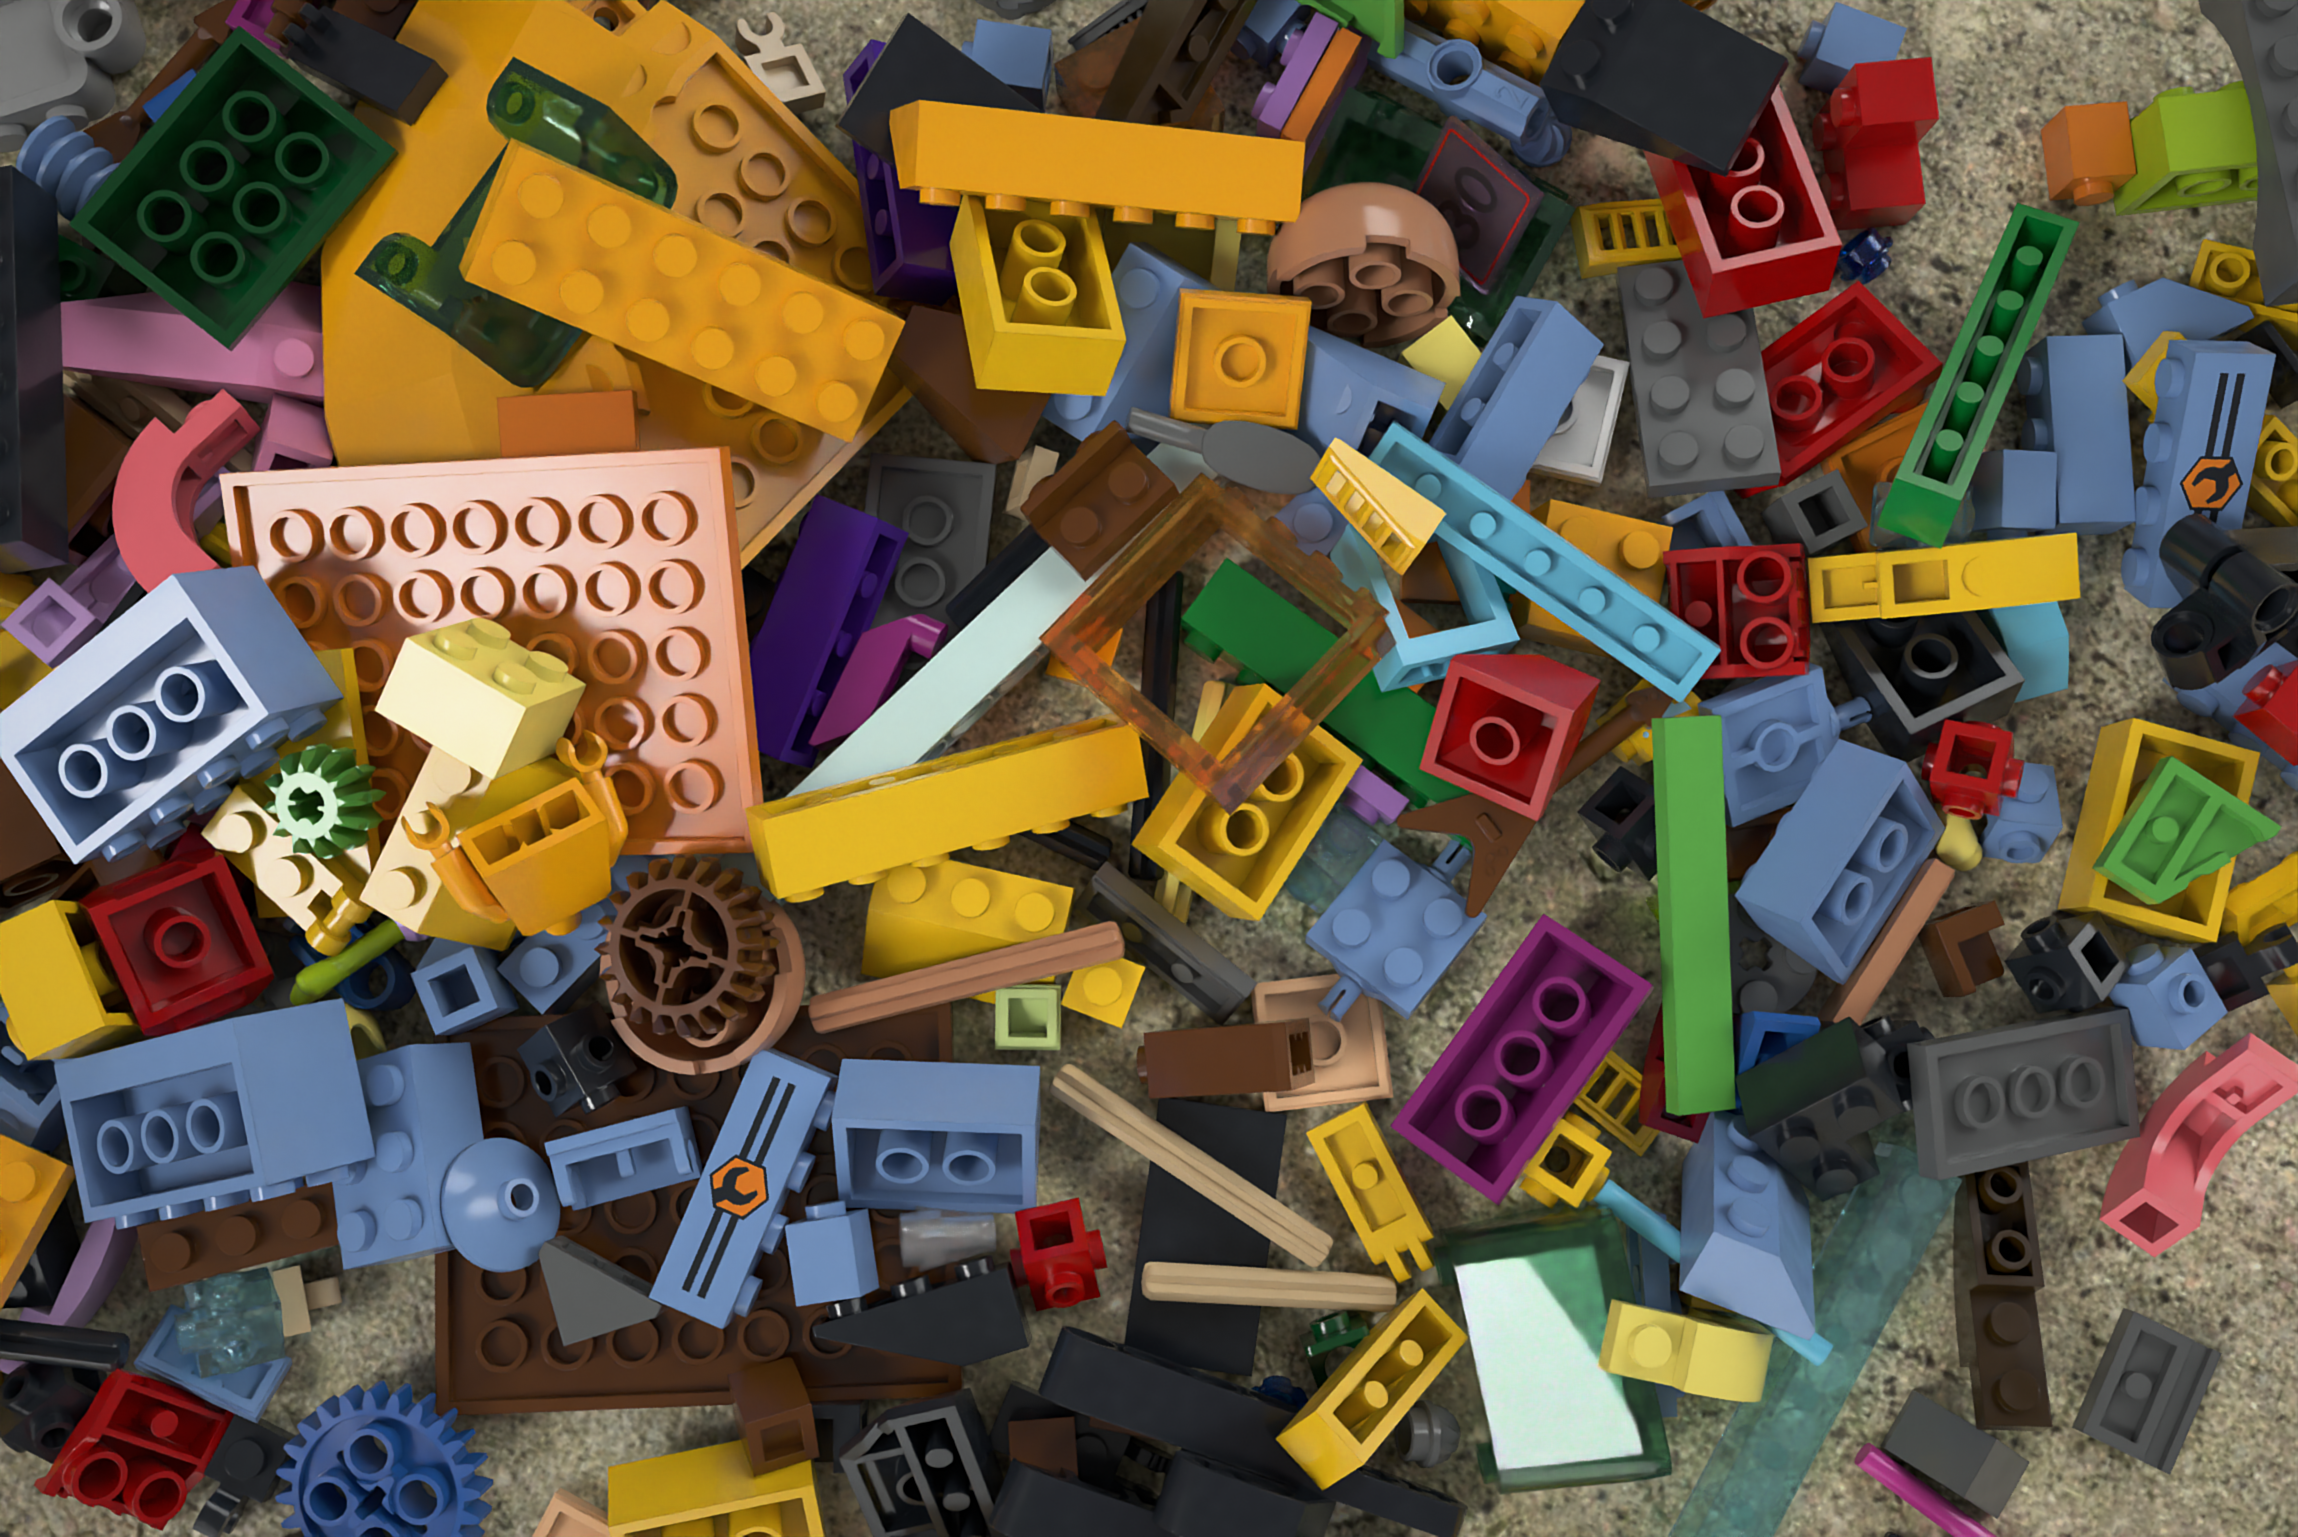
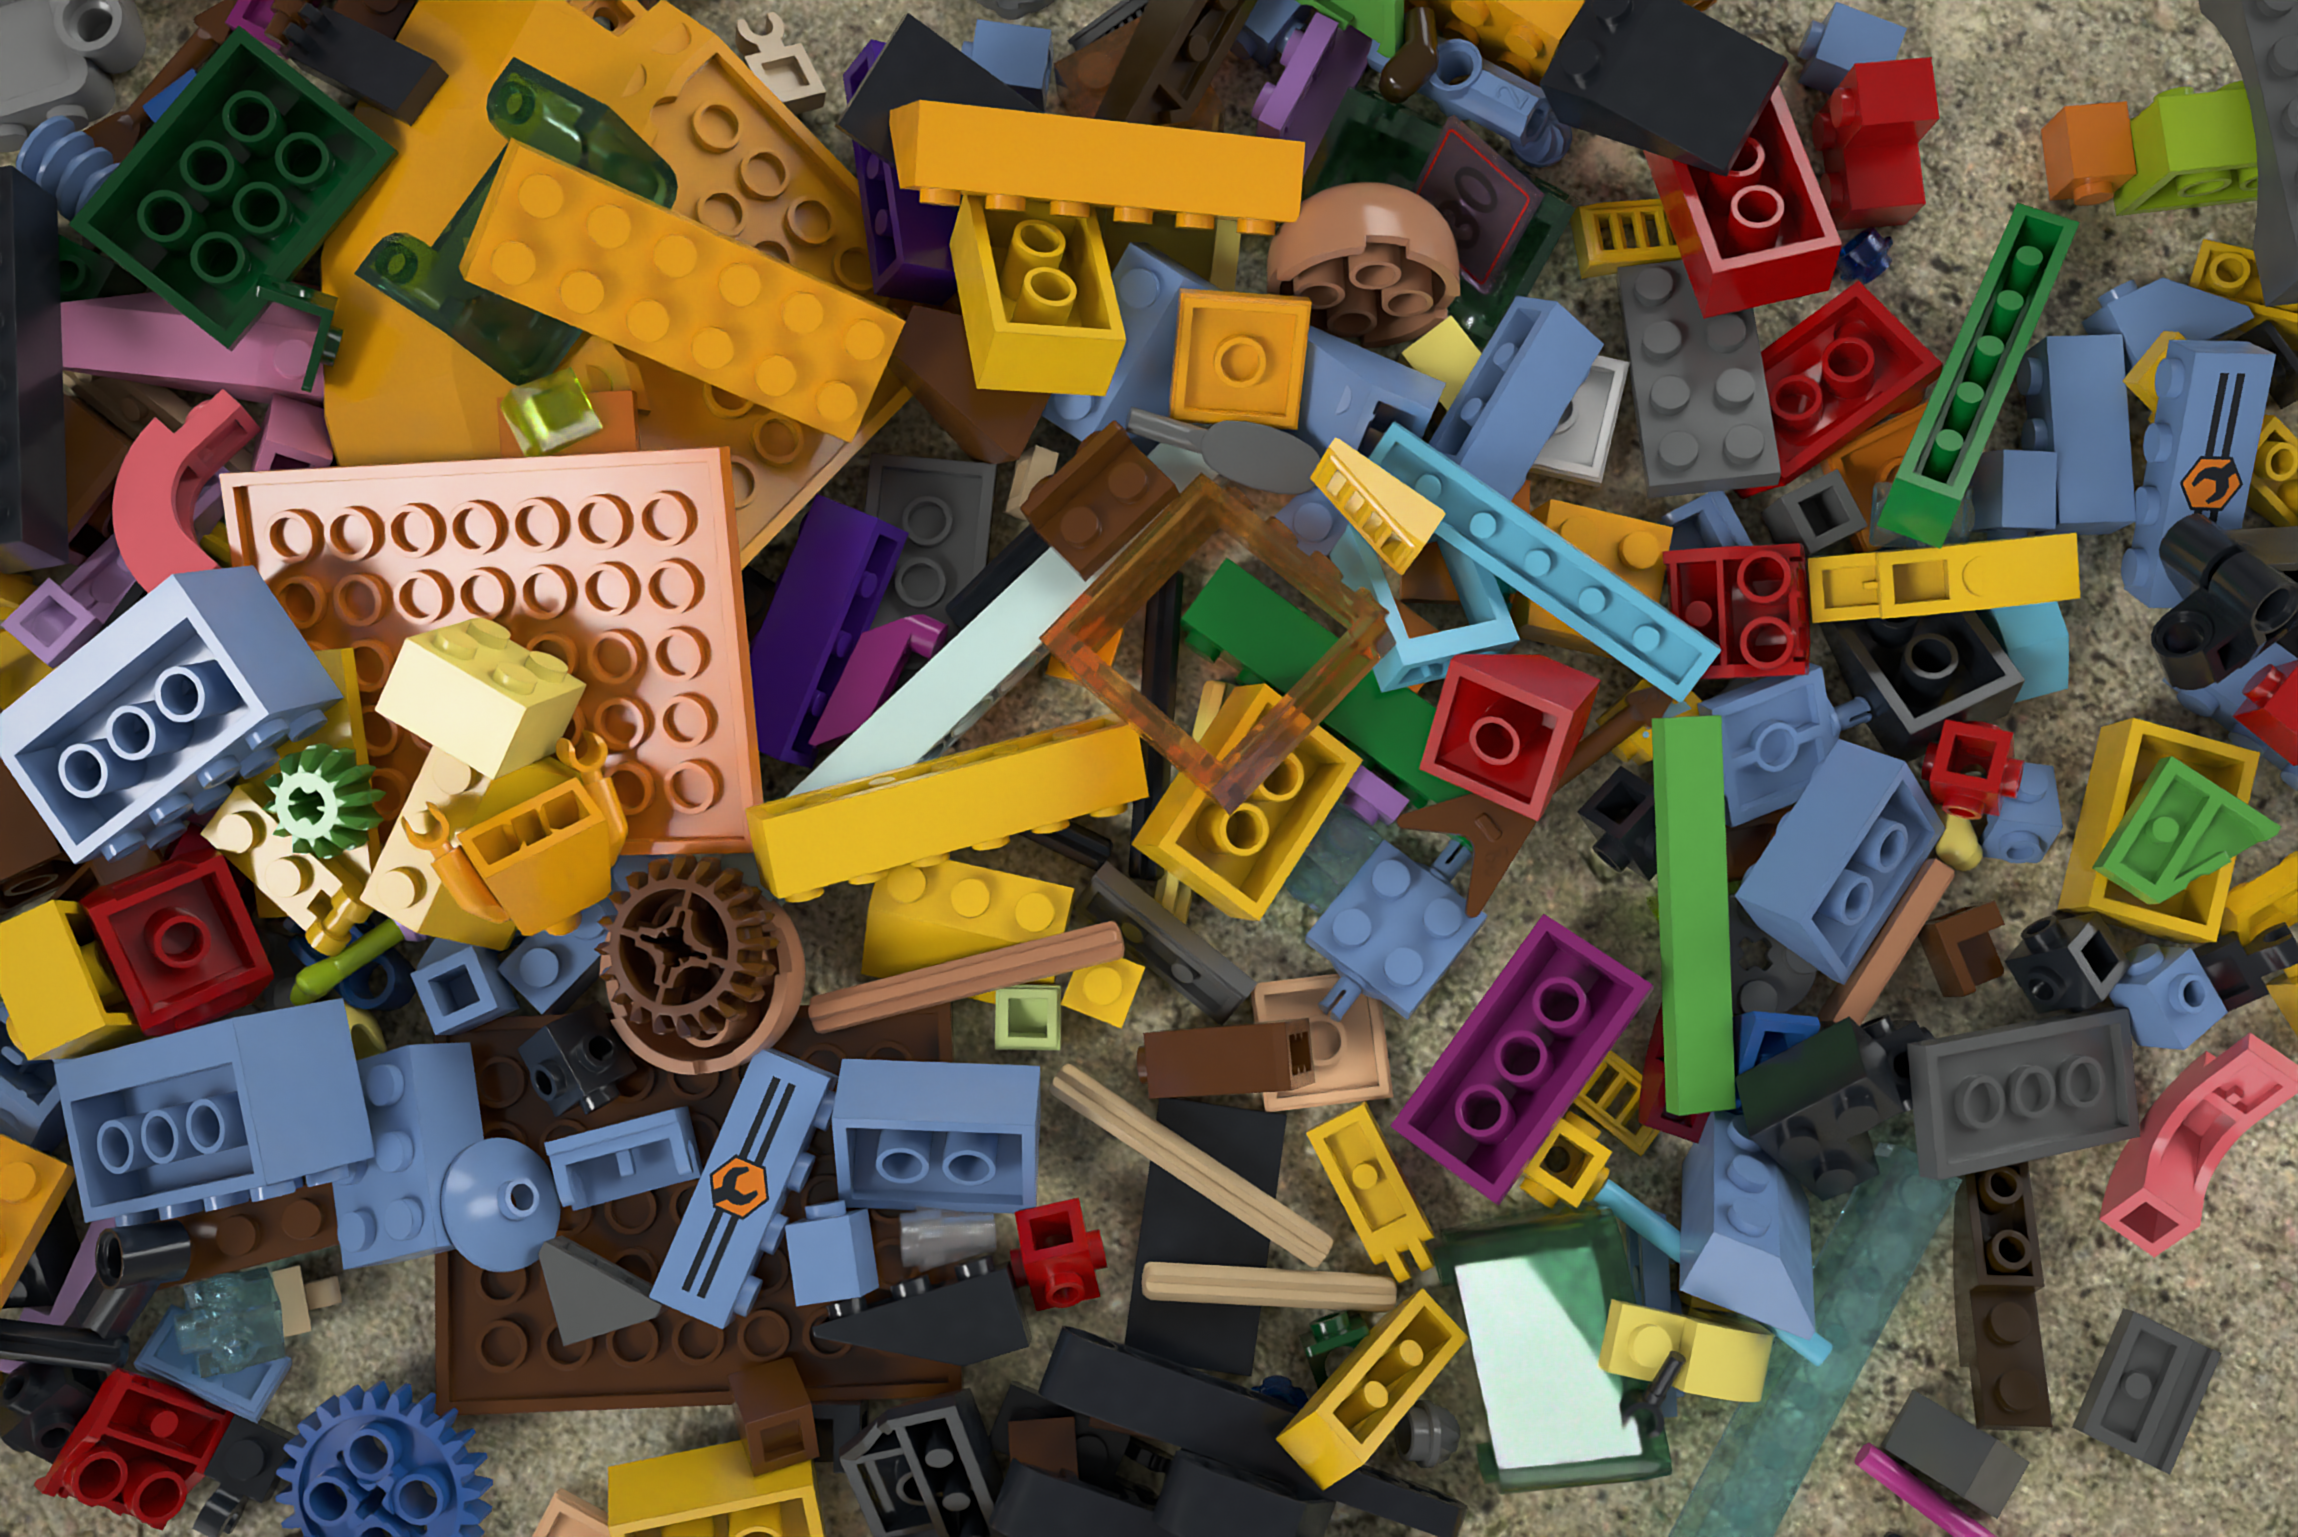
(129, 1270): none -> black piece
(313, 302): none -> dark green bracket
(549, 414): none -> clear neon green slope
(1323, 88): orange tile -> none
(1414, 60): none -> dark brown arm
(1652, 1396): none -> black hand

